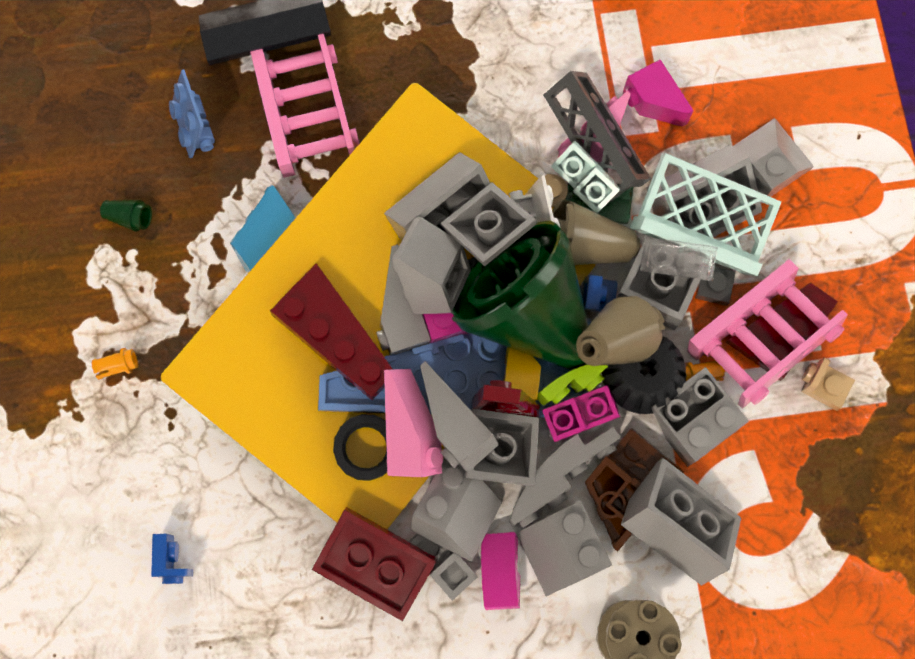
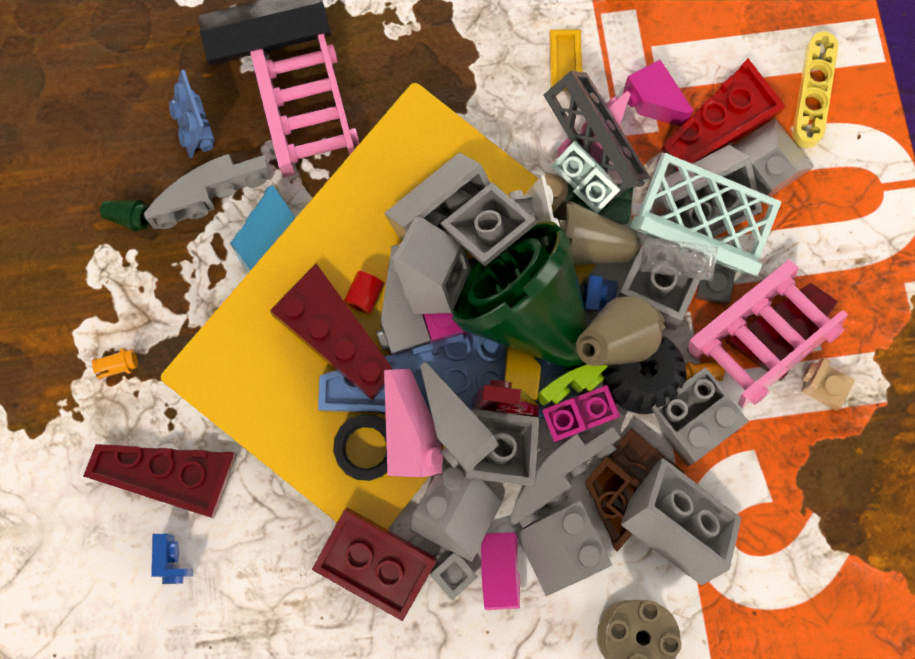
(172, 476): none -> dark red wing
(193, 192): none -> light grey slope
(364, 292): none -> red gear
(564, 53): none -> yellow tile
(729, 114): none -> red wing
(815, 89): none -> light yellow beam

